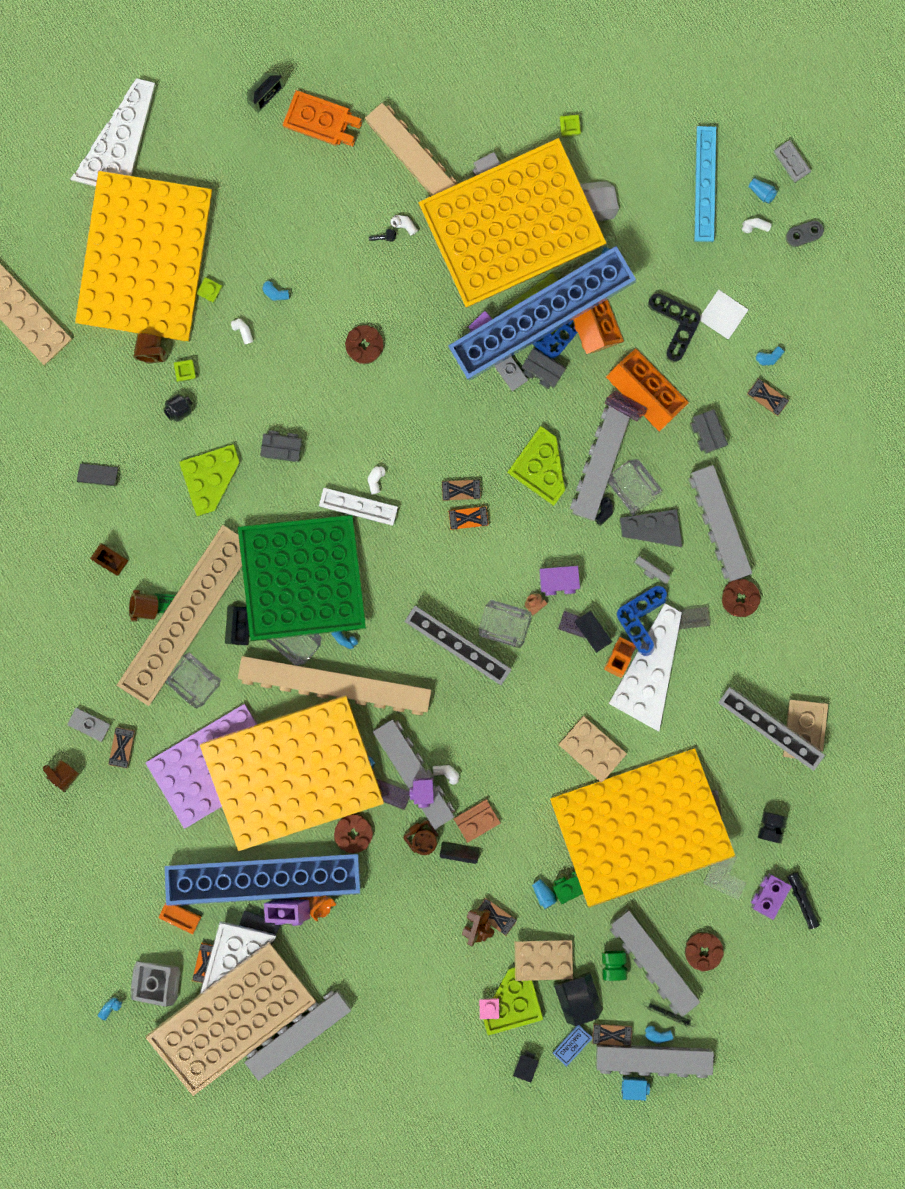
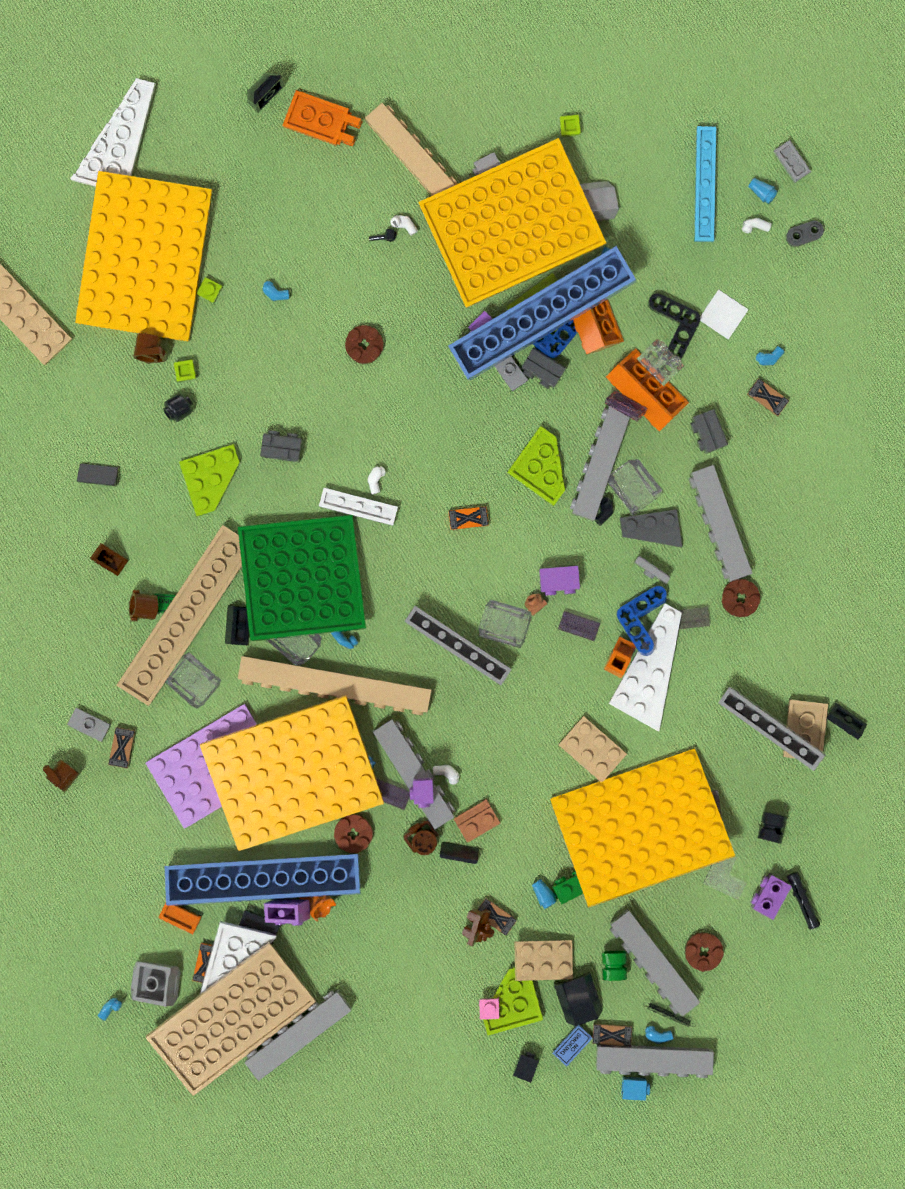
(244, 329): white arm -> none
(461, 490): tile -> none
(593, 631): black slope -> none
(657, 366): none -> clear brick
(846, 721): none -> black plate

